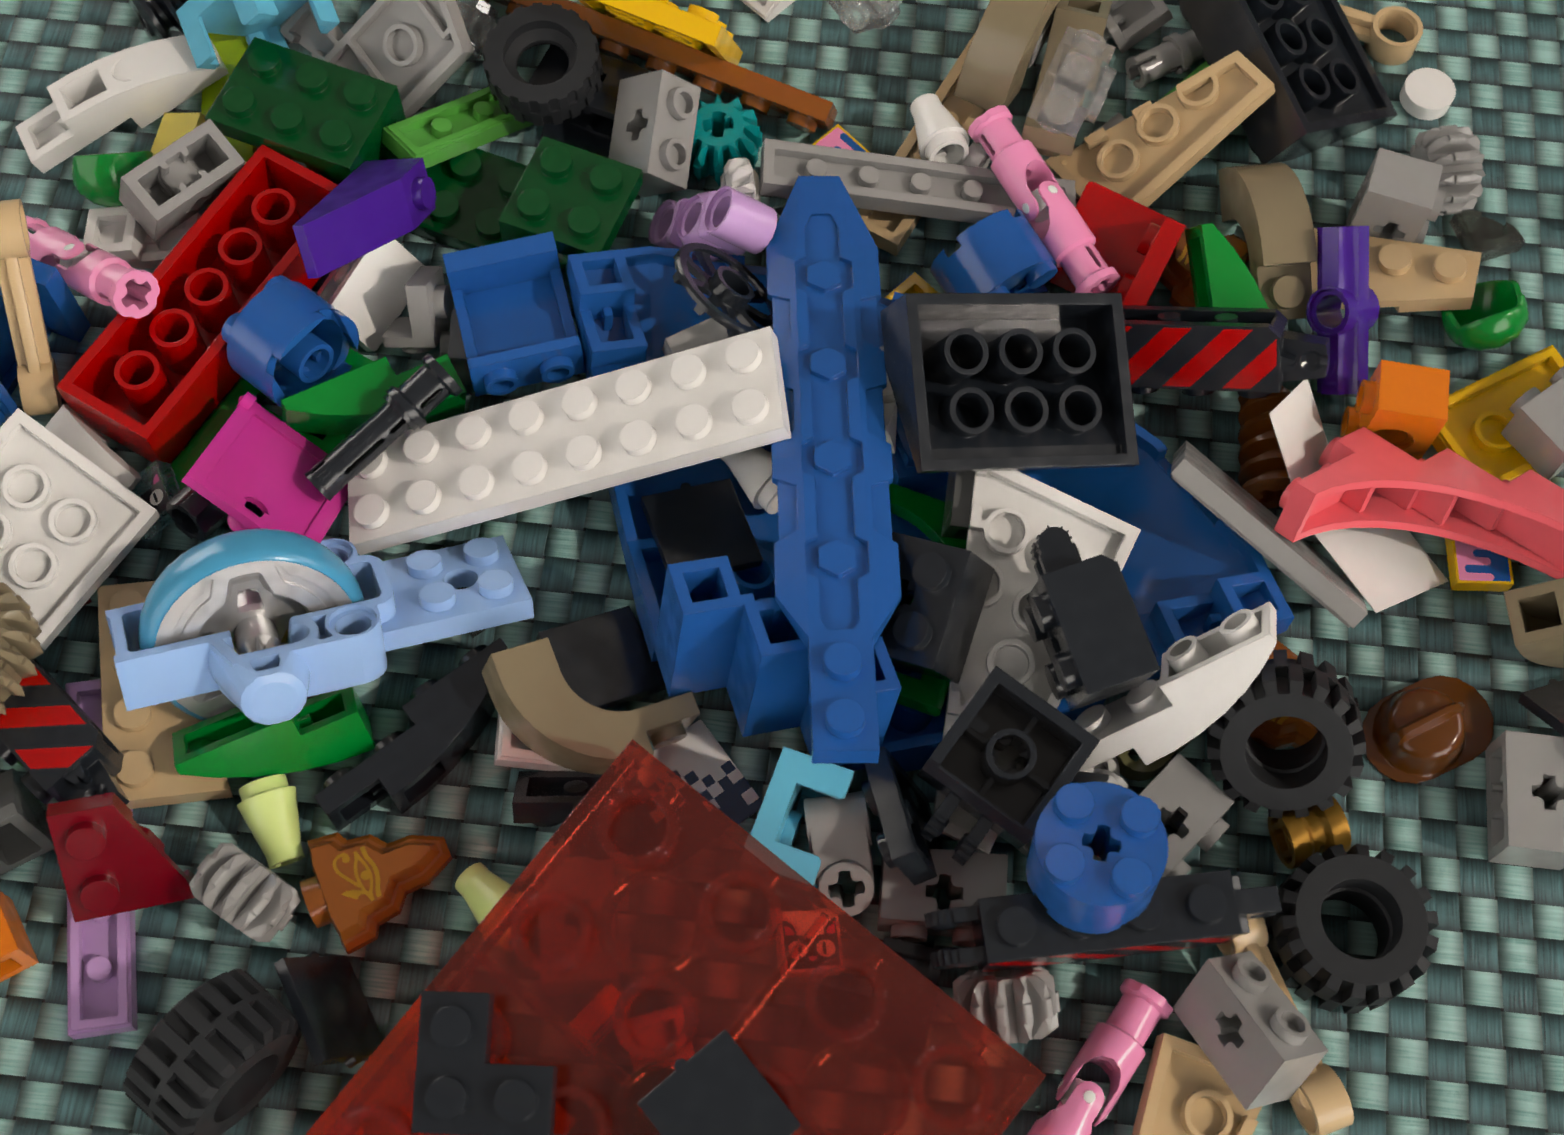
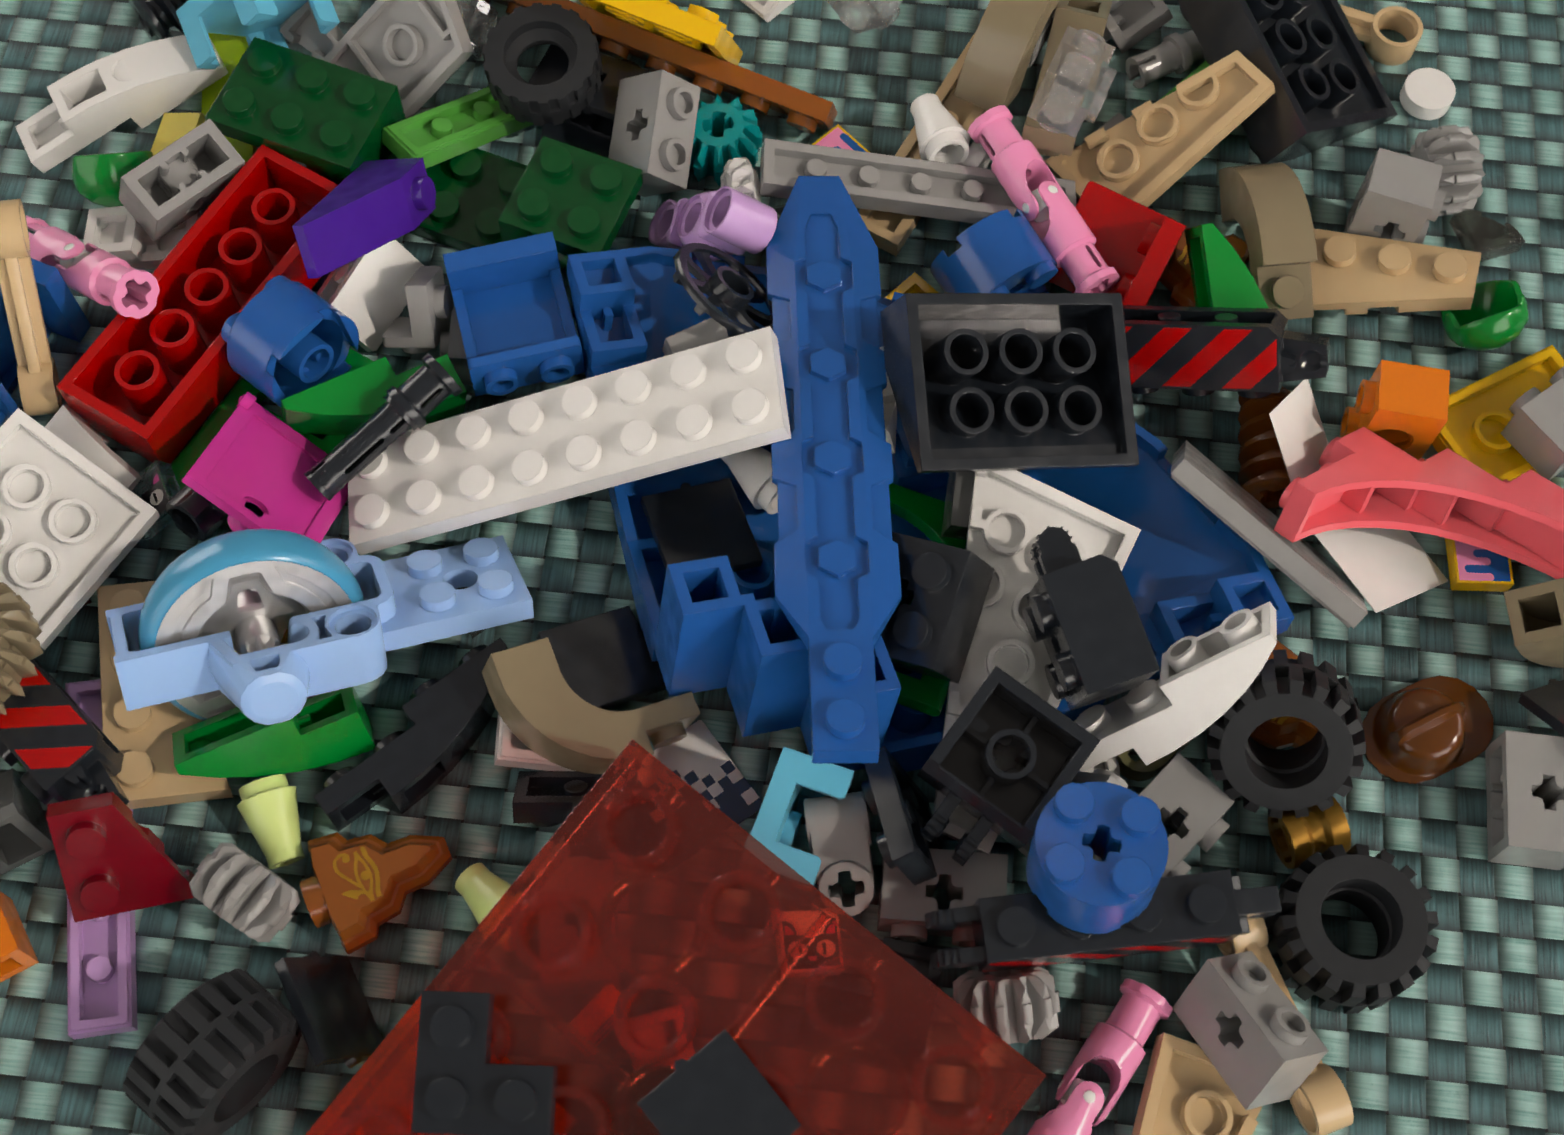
(1345, 279): dark purple piece -> none

